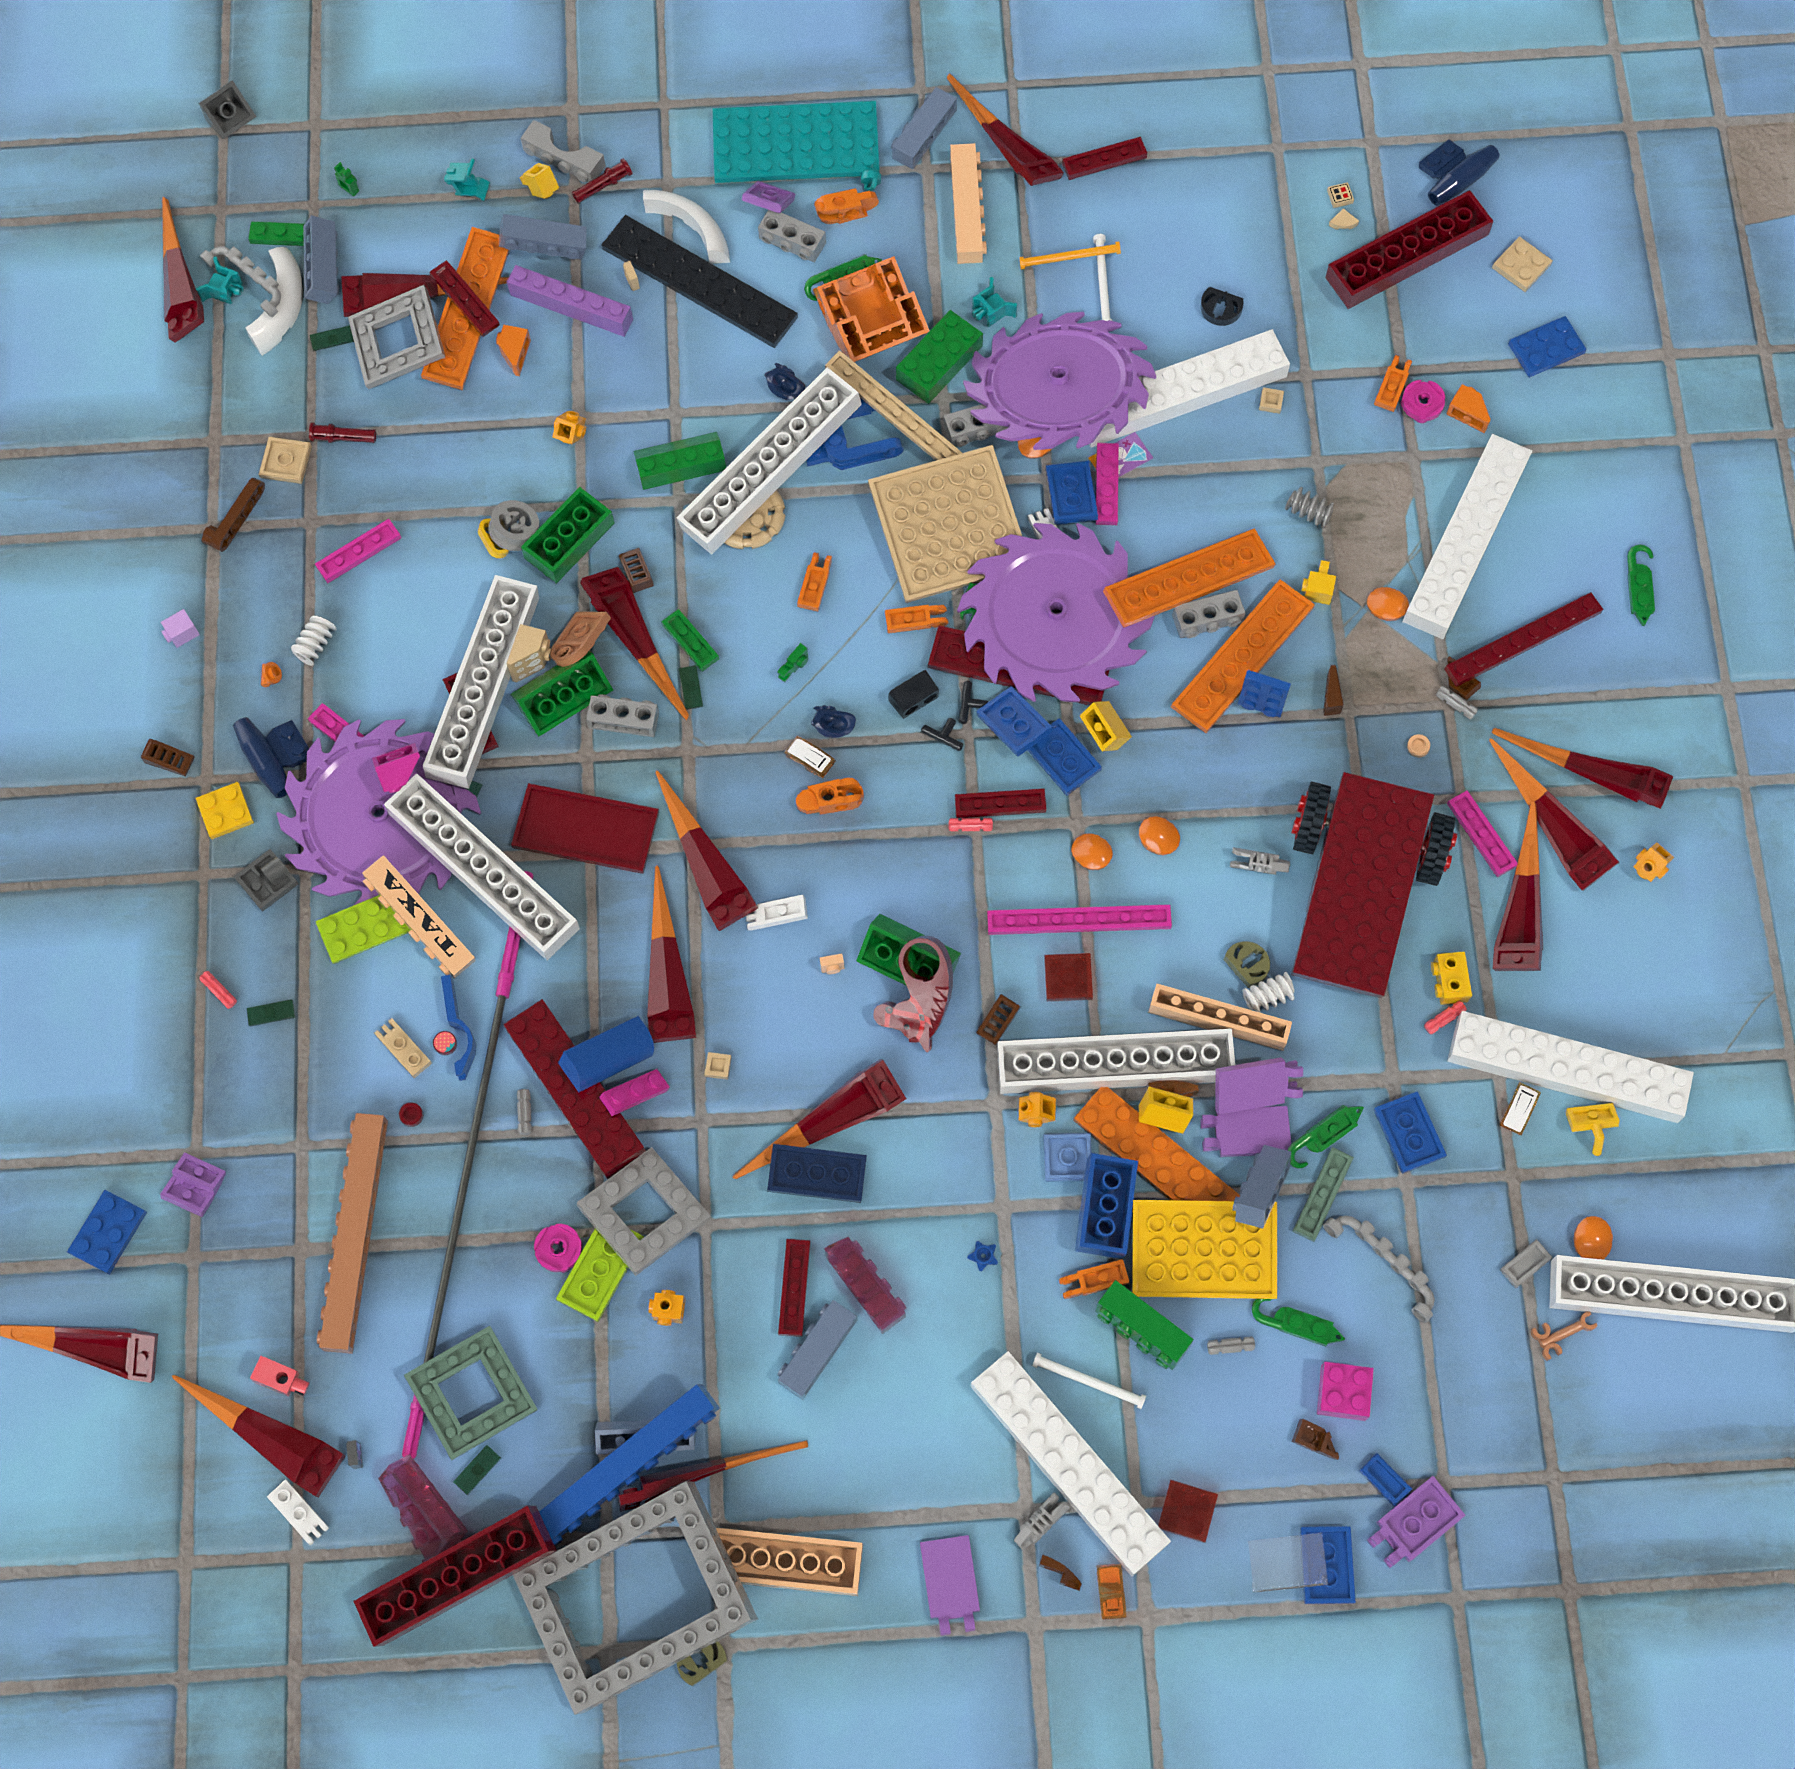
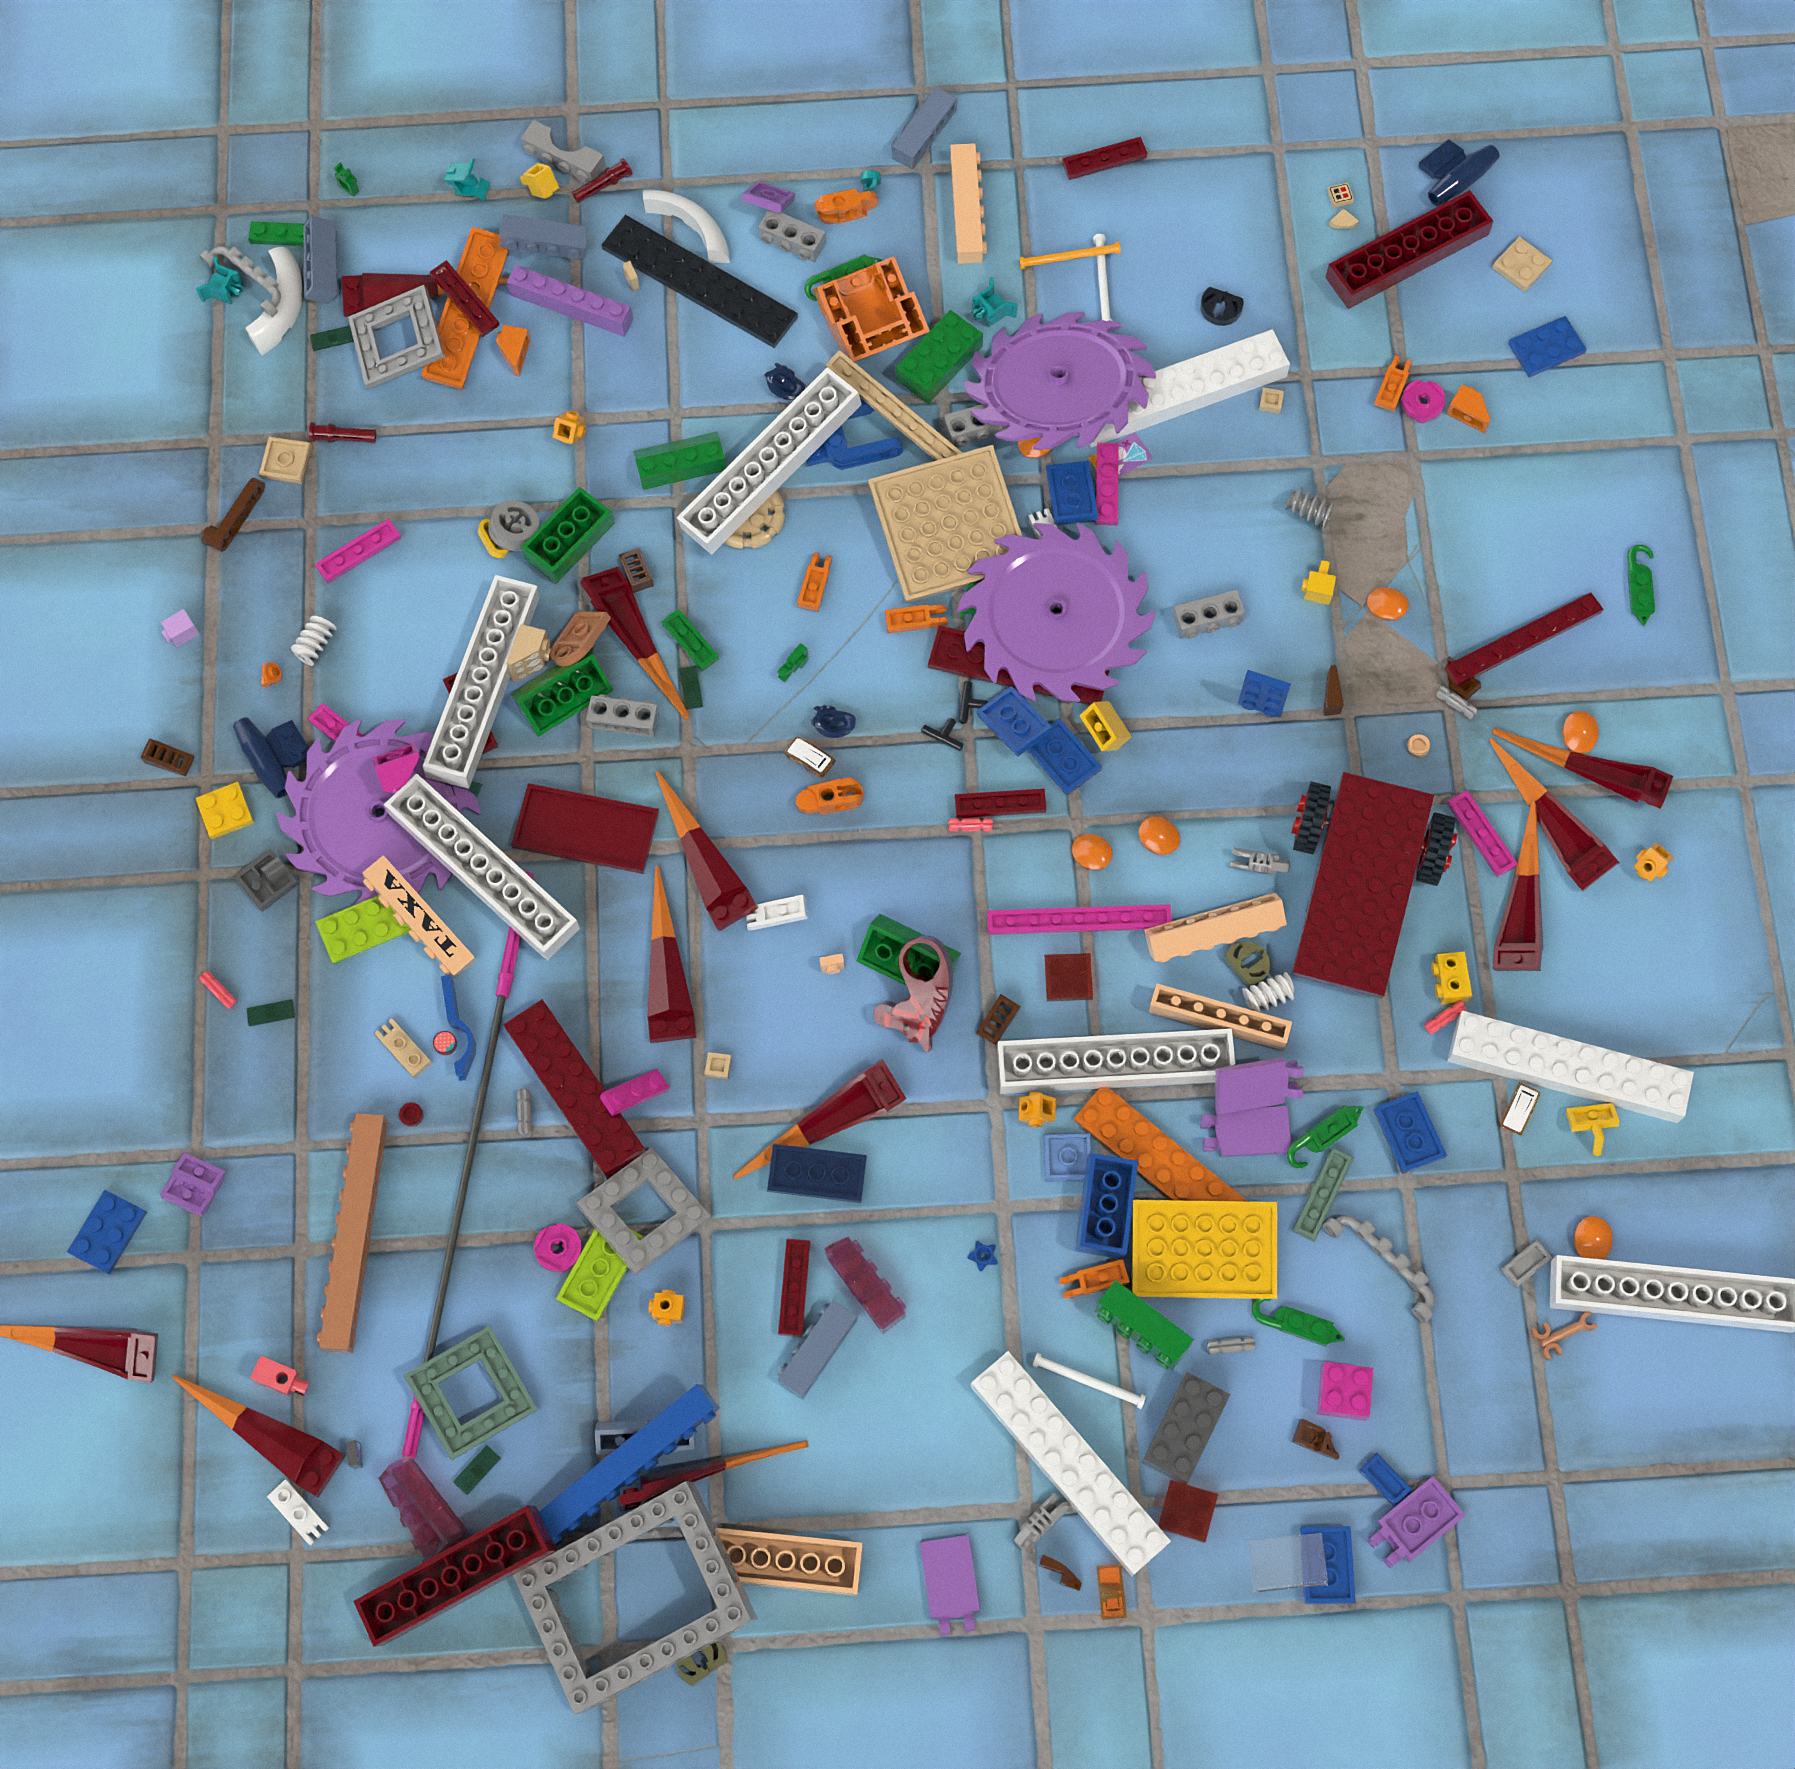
(181, 301): dark red plate -> none
(226, 110): dark grey slope -> none
(607, 1054): blue brick -> none
(795, 141): teal plate -> none
(913, 694): black piece -> none
(1021, 155): dark red plate -> none
(1166, 1110): yellow brick -> none
(1177, 1087): clear orange slope -> none
(1186, 1428): none -> dark grey brick
(1188, 577): orange plate -> none
(1215, 927): none -> light nougat brick
(1246, 649): orange plate -> none
(1262, 1186): sand blue brick -> none
(1467, 536): white brick -> none
(1580, 732): none -> orange hat

